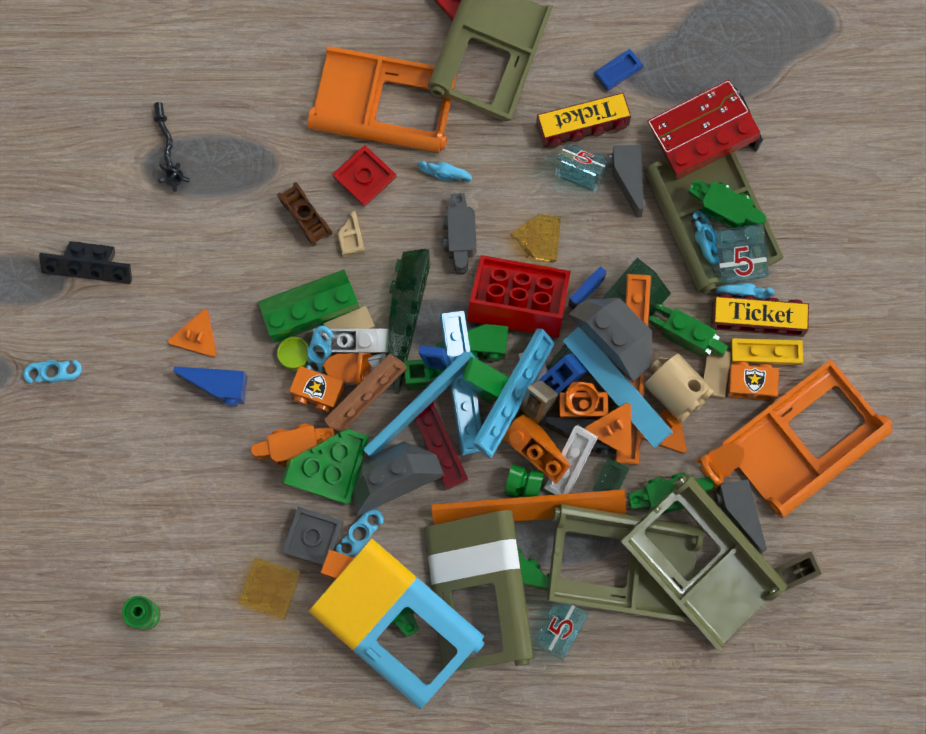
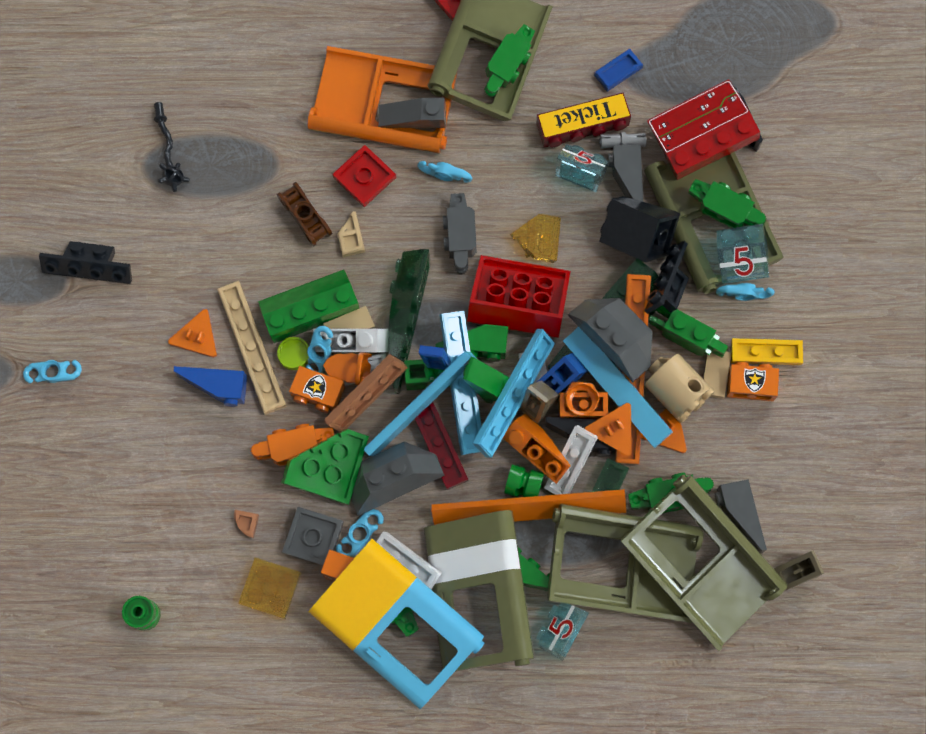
(246, 522): none -> nougat tile
(252, 348): none -> tan tile
(409, 559): none -> white plate
(413, 114): none -> dark grey slope
(507, 59): none -> green hinge
(587, 288): blue tile -> none
(610, 140): none -> light grey pin
(639, 228): none -> black slope
(670, 282): none -> black bracket
(705, 228): medium azure piece -> none
(721, 462): orange piece -> none
(760, 316): brick -> none
(779, 461): orange piece -> none

